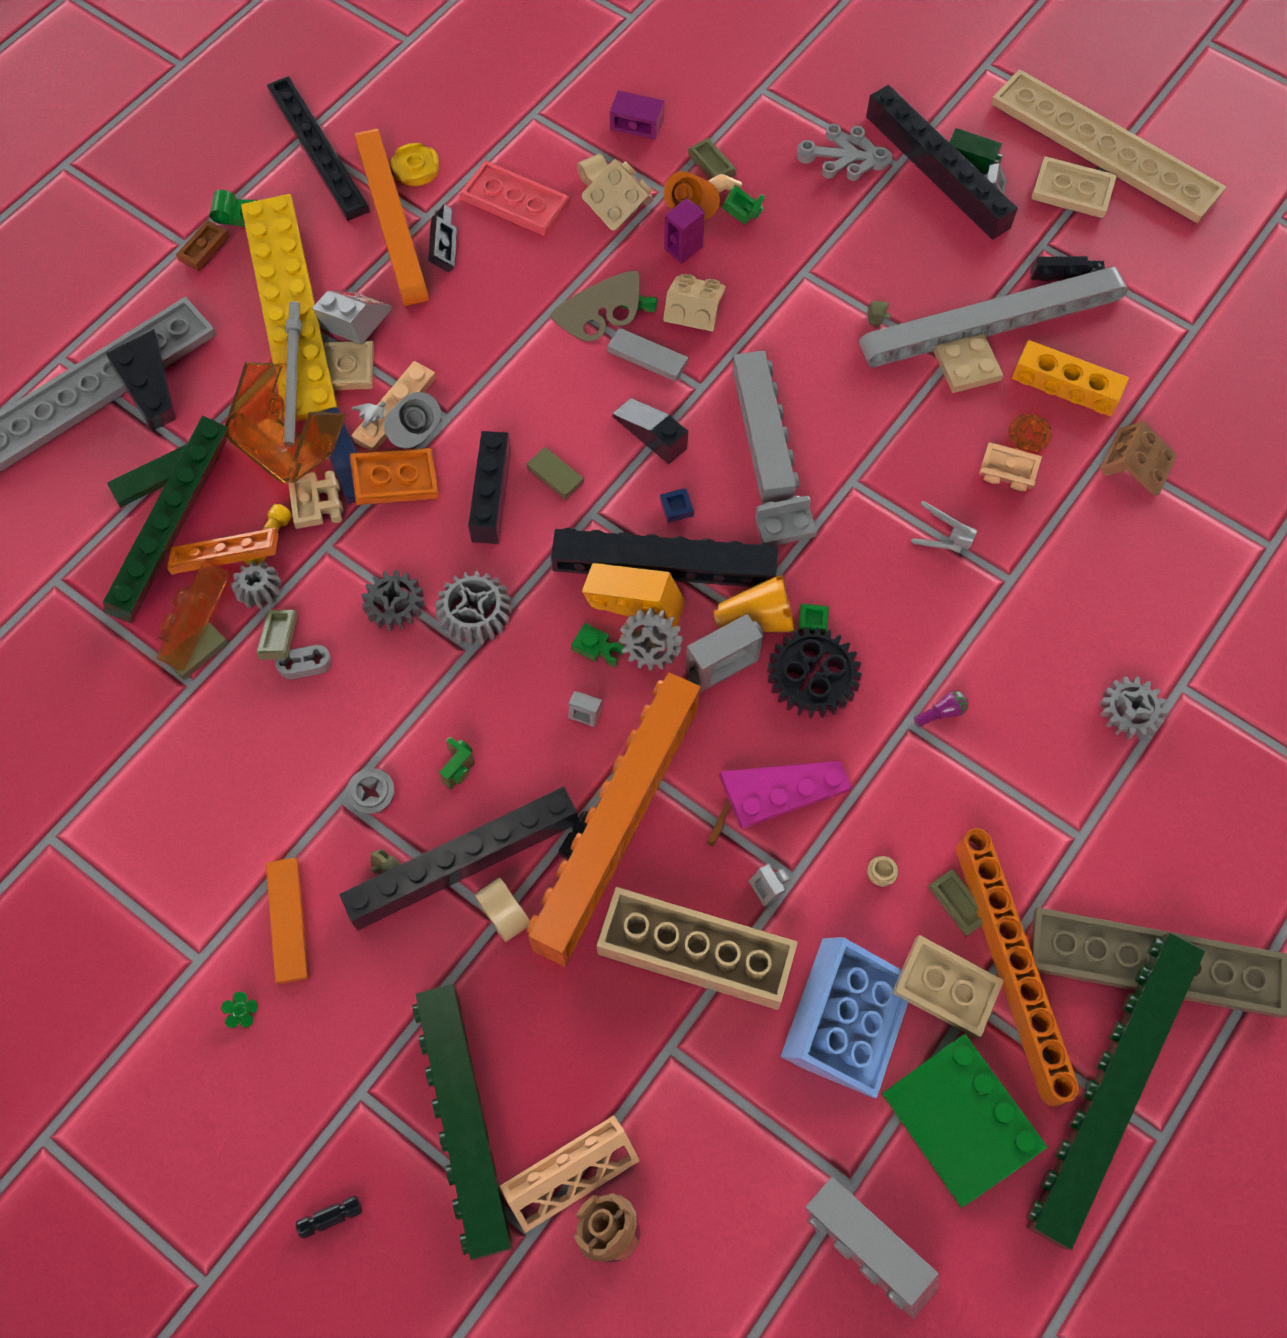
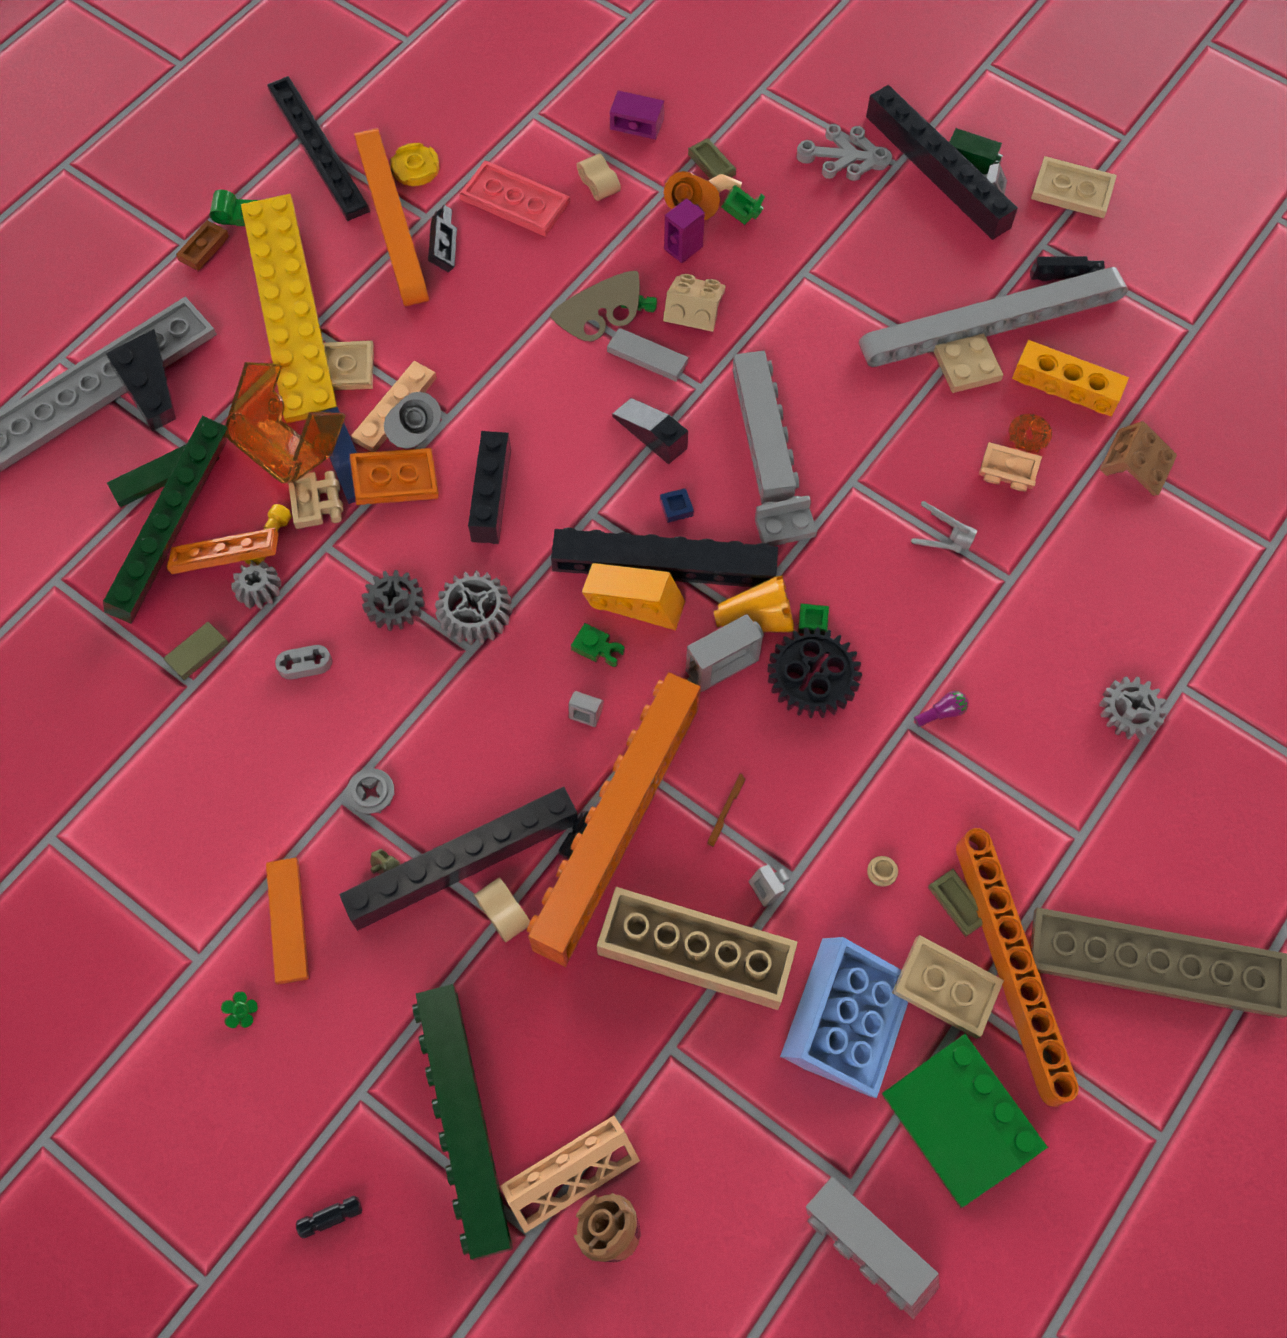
(190, 615): clear orange bracket -> none
(277, 634): olive tile -> none
(293, 329): light grey bar -> none
(350, 314): light grey slope -> none
(370, 412): light grey piece -> none
(458, 767): green bracket -> none
(555, 473): olive tile -> none
(617, 194): tan bracket -> none
(654, 637): light grey gear -> none
(774, 791): dark pink wing -> none
(877, 312): olive piece -> none
(1109, 146): tan plate -> none
(1114, 1091): dark green brick -> none

